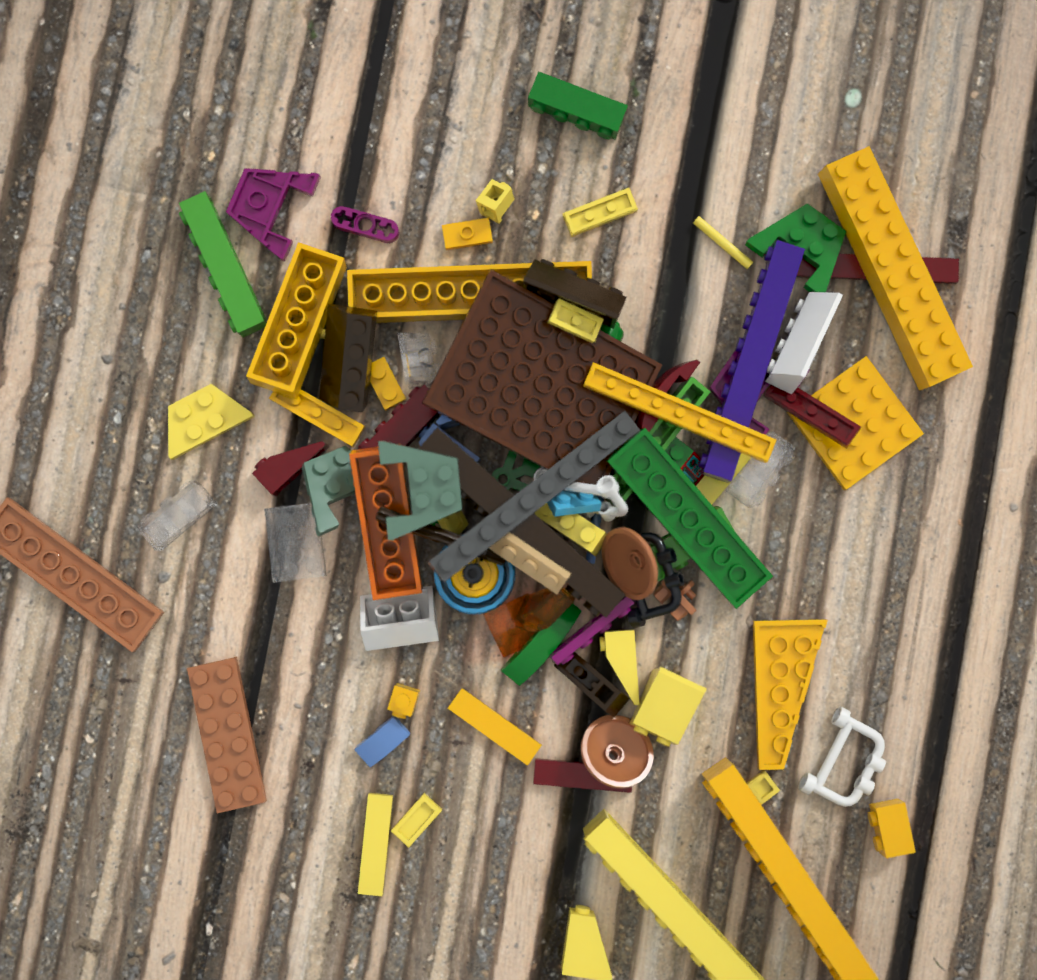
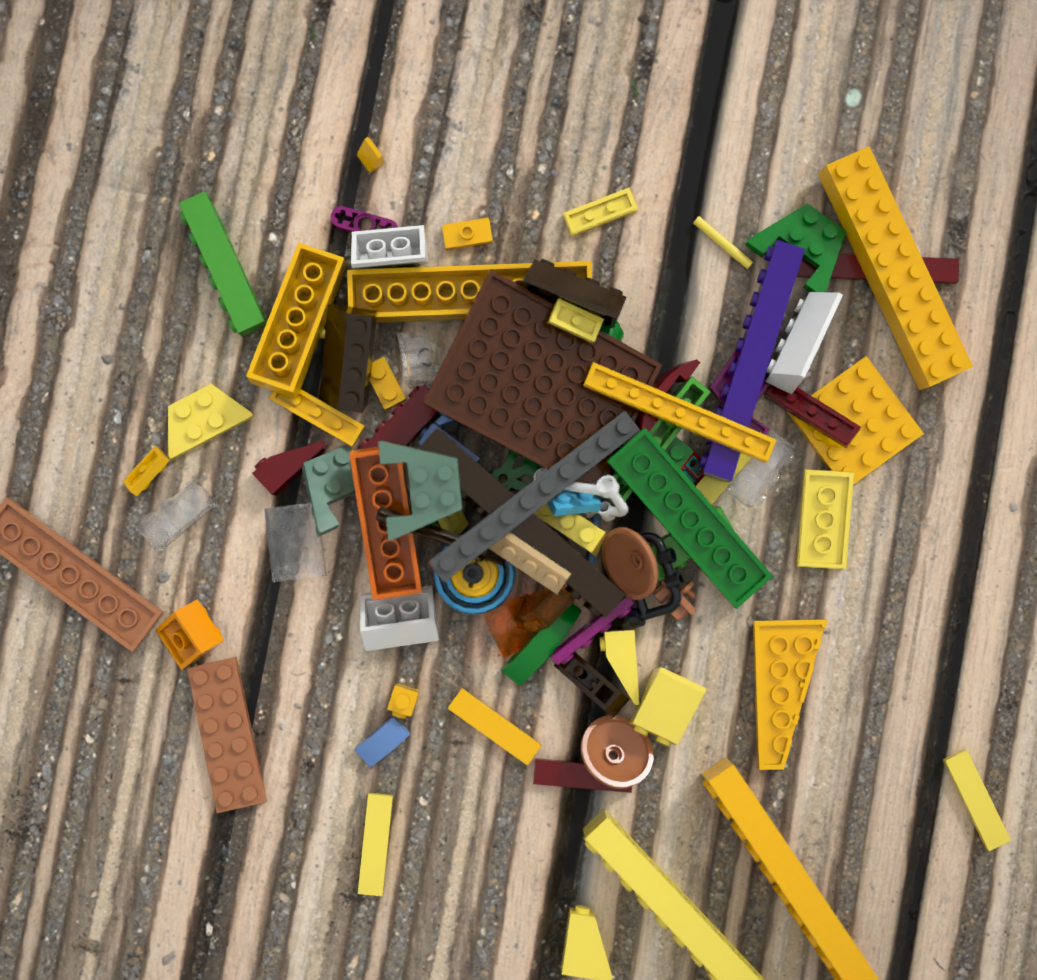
(146, 470): none -> yellow plate
(189, 634): none -> light orange slope
(260, 200): magenta wing -> none
(370, 155): none -> yellow slope
(389, 247): none -> white slope
(416, 820): light yellow tile -> none
(495, 200): light yellow brick -> none
(576, 106): green brick -> none
(762, 787): light yellow tile -> none
(824, 519): none -> light yellow tile
(874, 762): white bar -> none
(891, 828): yellow brick -> none
(976, 800): none -> light yellow tile

